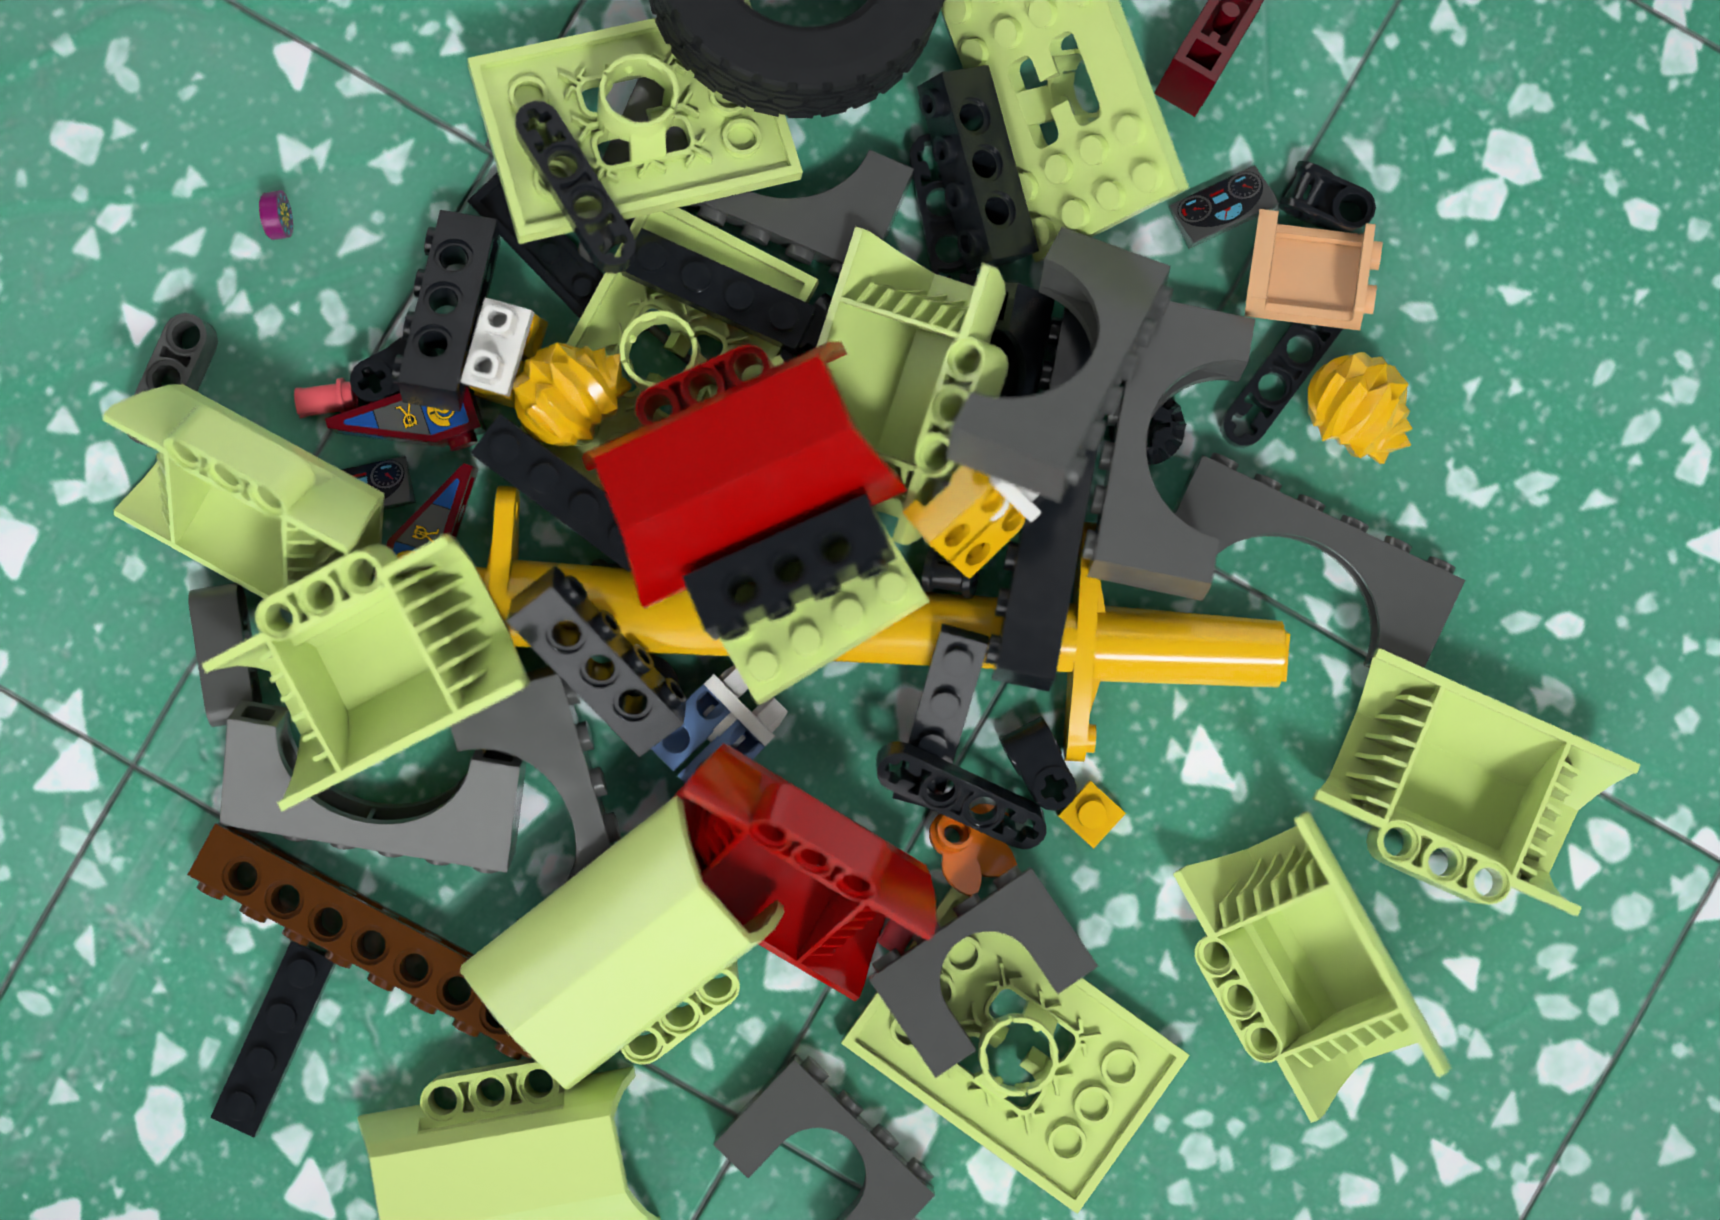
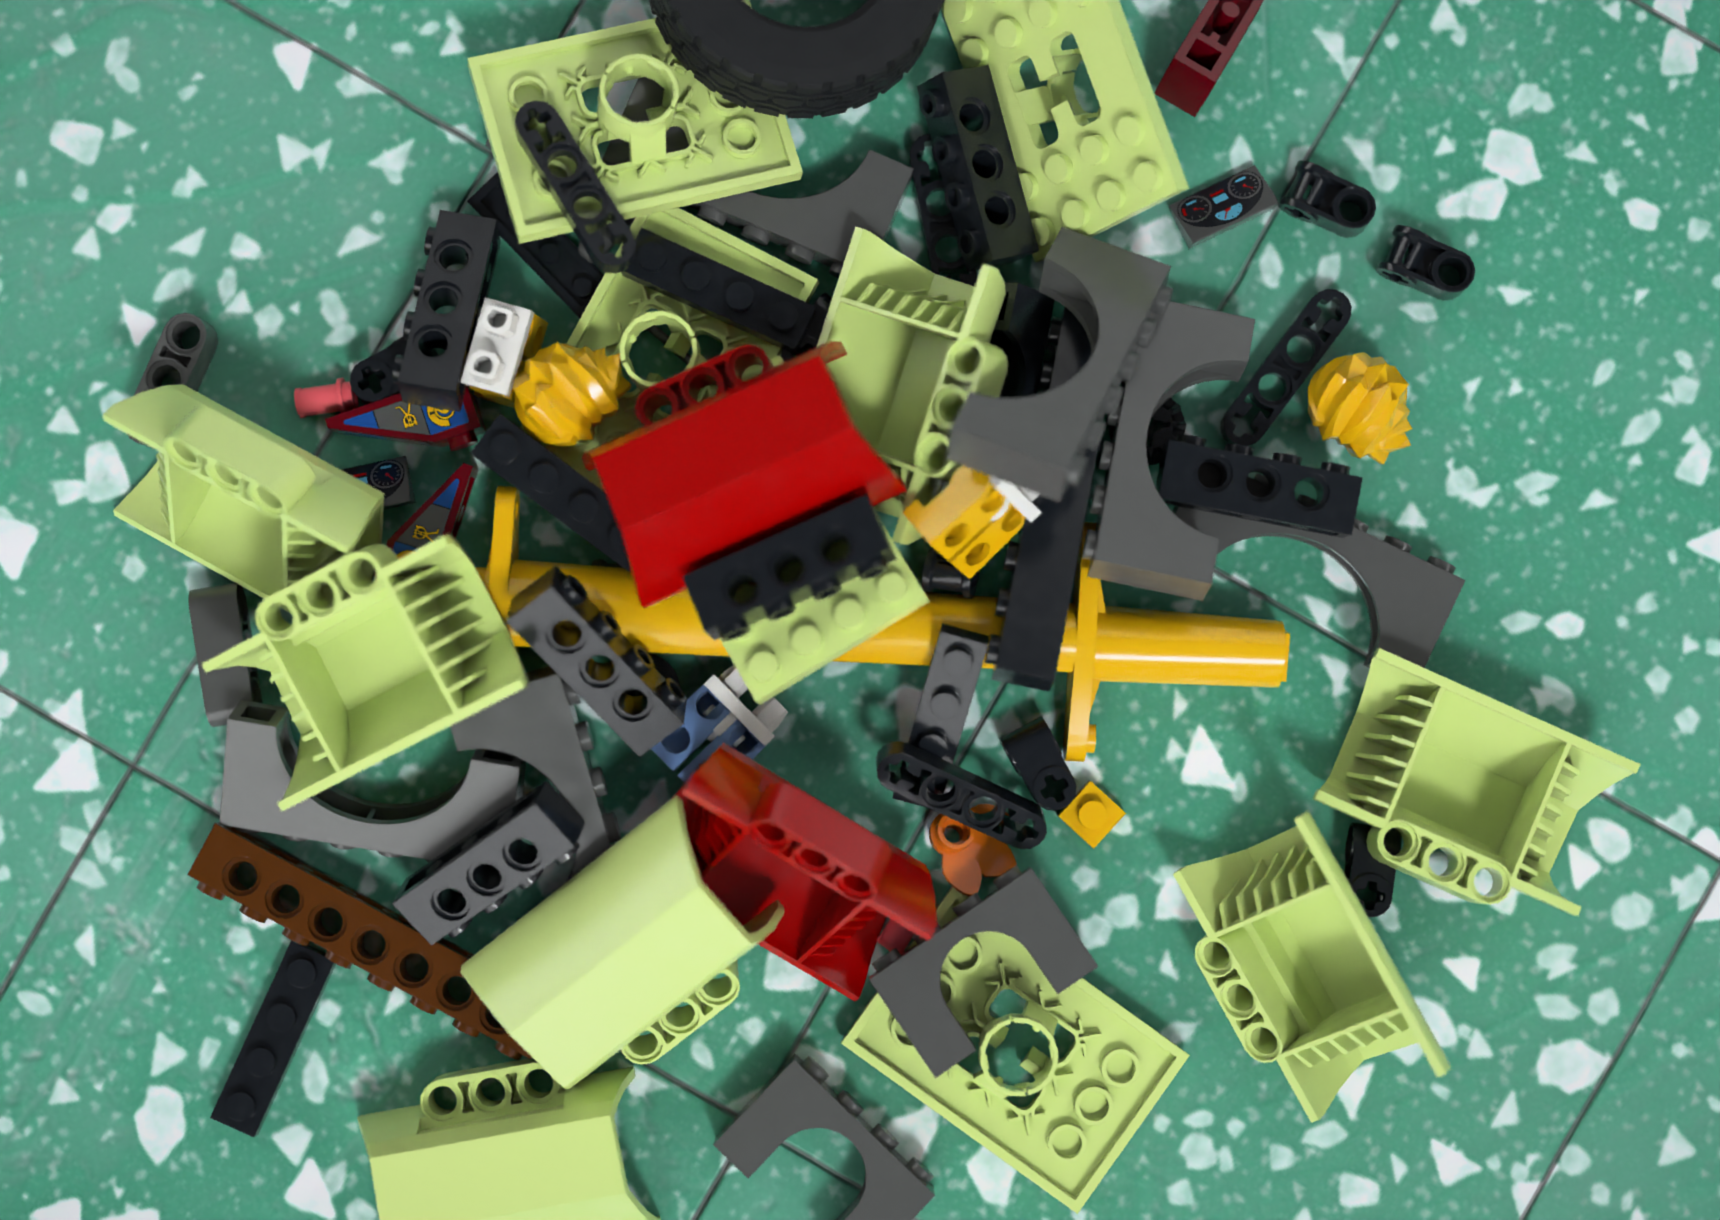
(276, 215): magenta tile -> none
(538, 816): none -> black brick
(1311, 274): light nougat panel -> none
(1335, 488): none -> black brick
(1363, 868): none -> black piece
(1423, 263): none -> black piece

